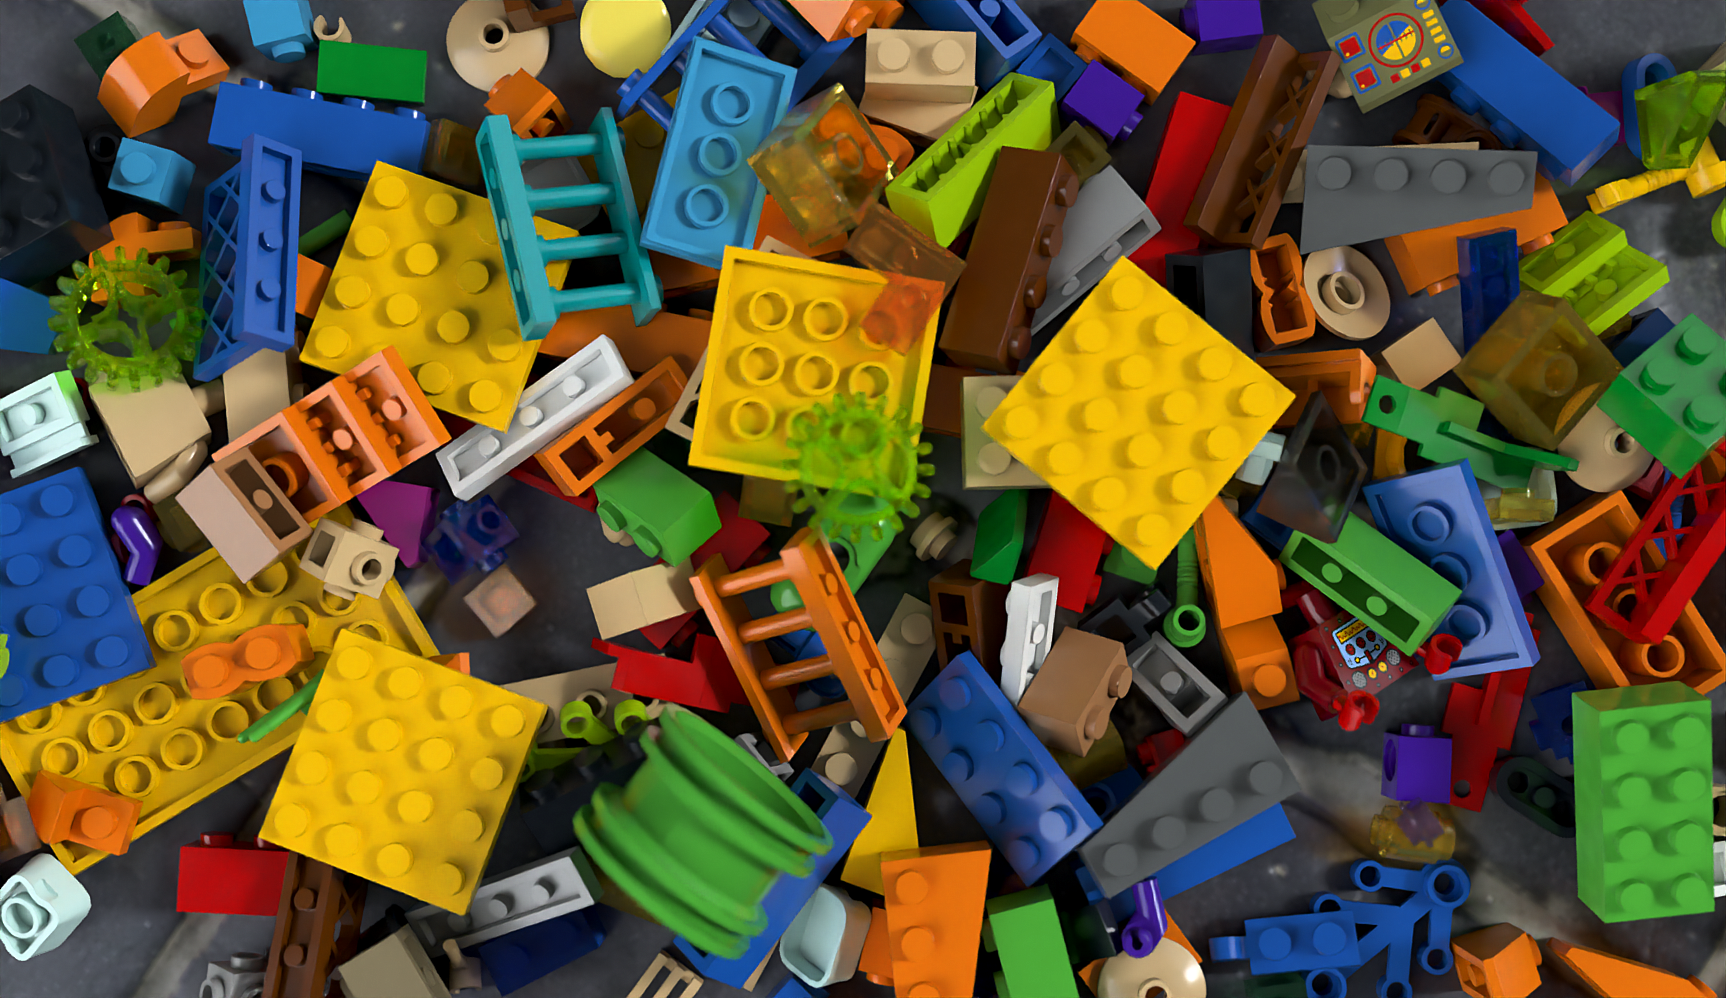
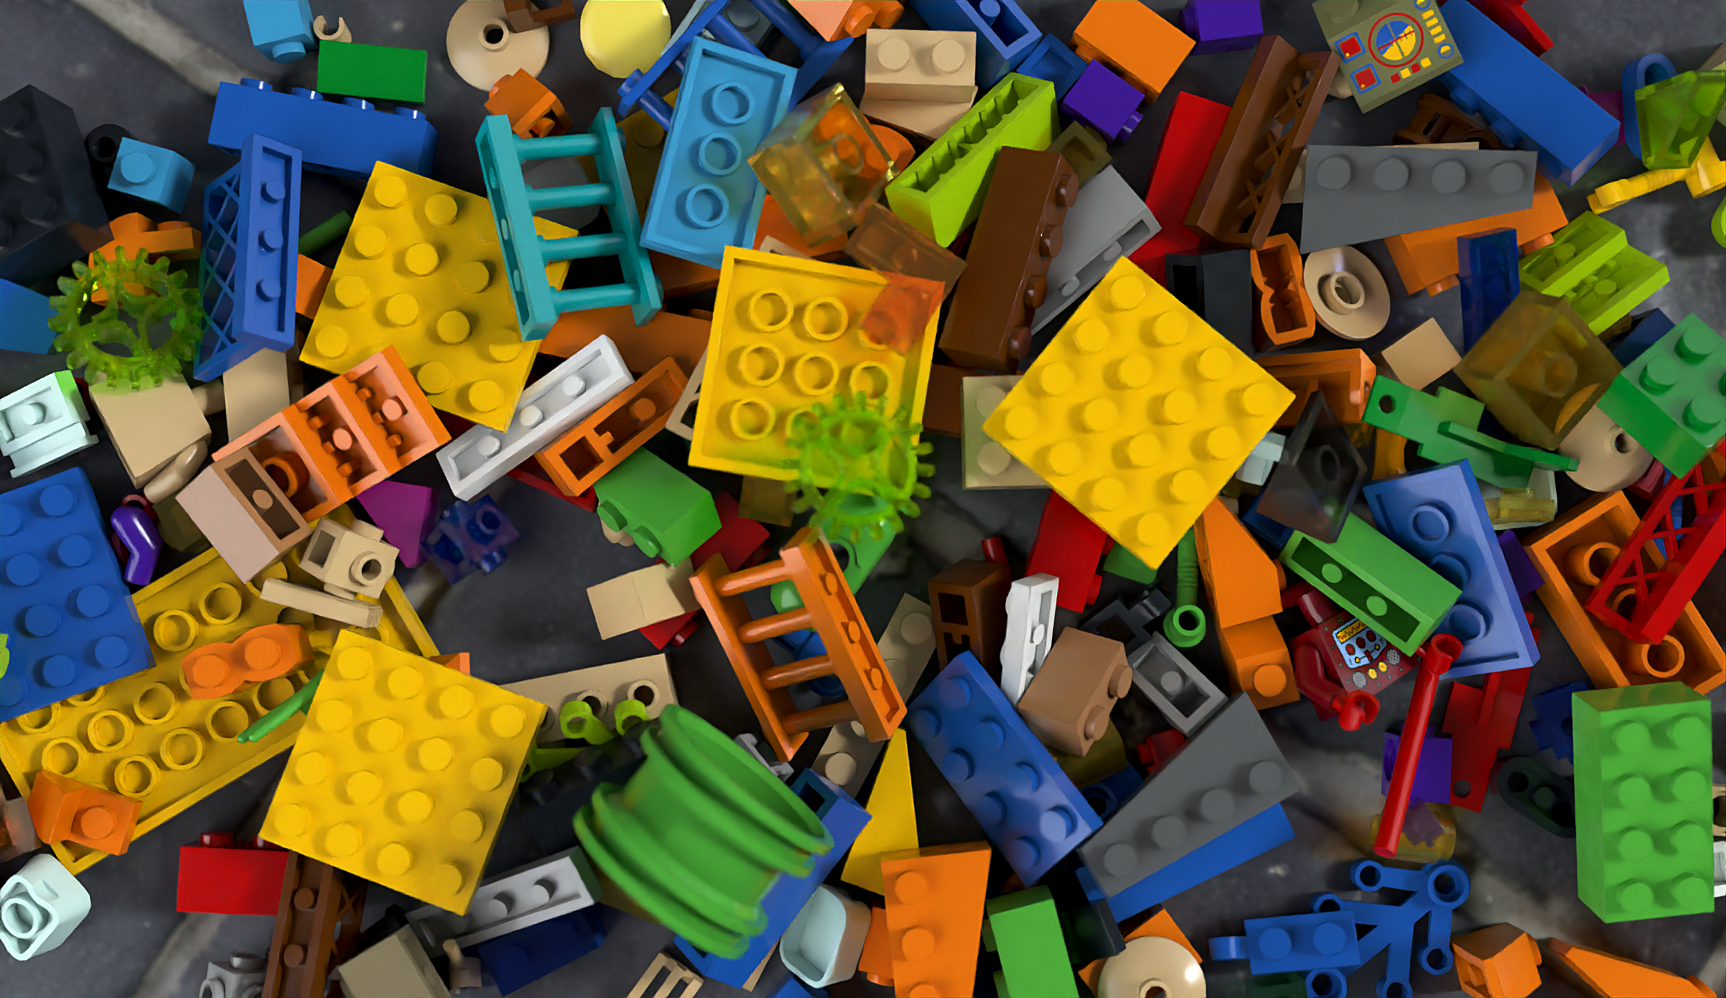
(110, 33): clear green plate -> none
(152, 77): orange brick -> none
(321, 602): none -> tan tile
(452, 152): clear yellow plate -> none
(501, 601): clear orange plate -> none
(701, 683): red piece -> none
(934, 537): tan plate -> none
(1000, 537): green slope -> none
(1148, 920): dark purple arm -> none
(1406, 763): none -> red bar

